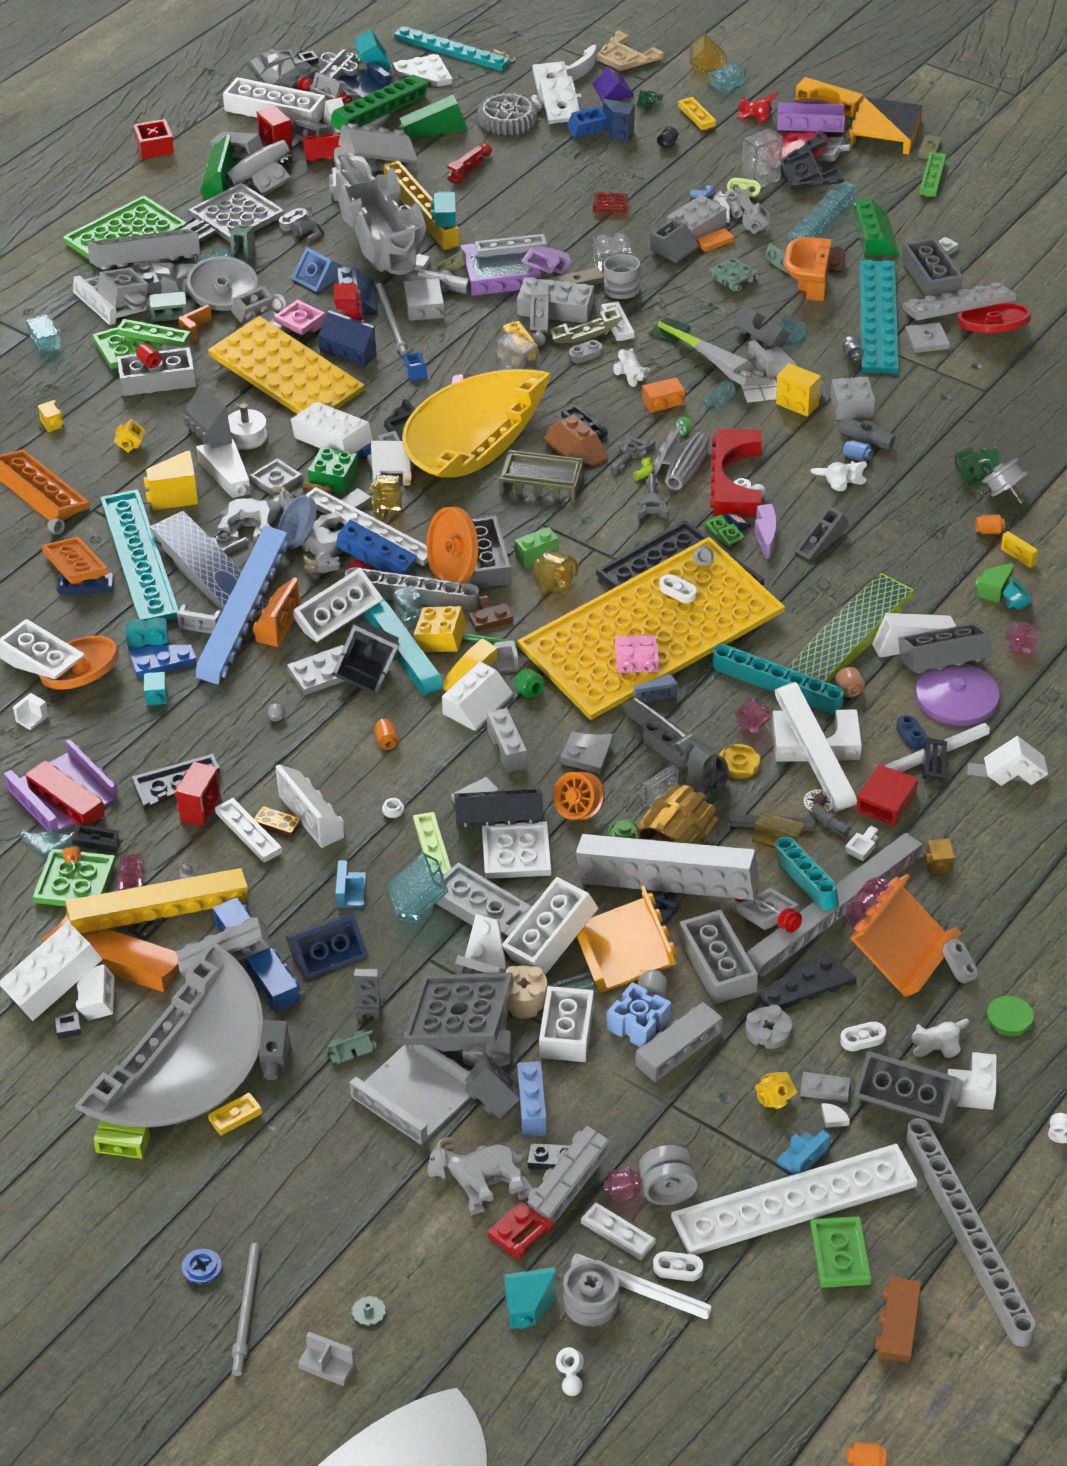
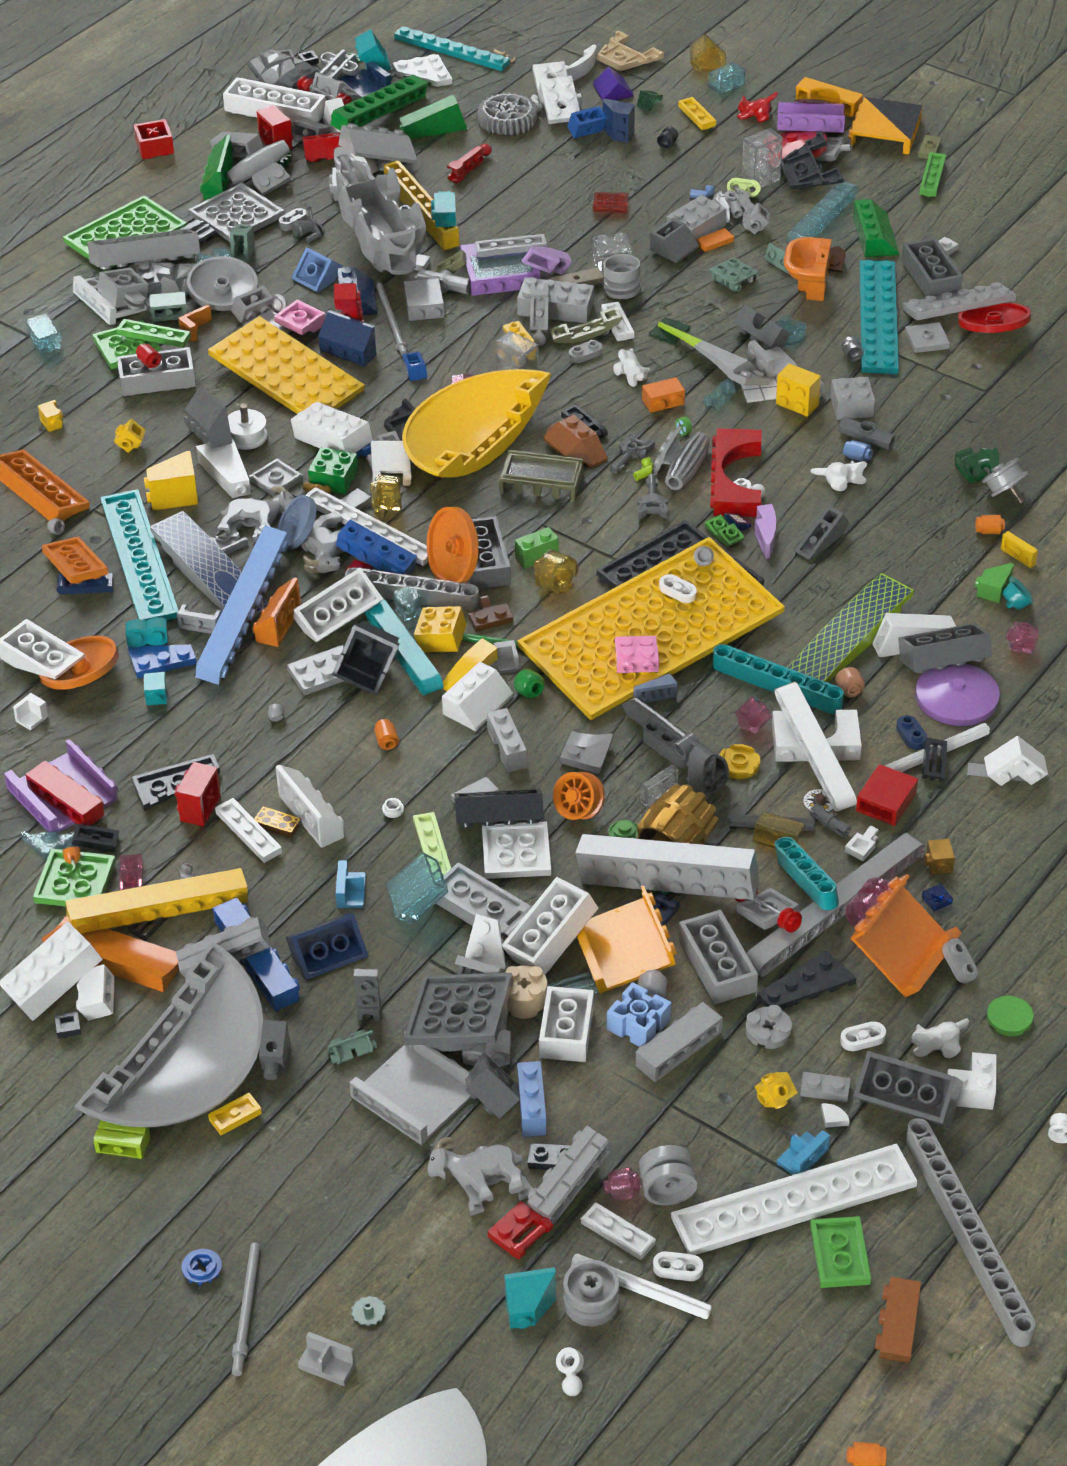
(937, 897): none -> clear blue plate

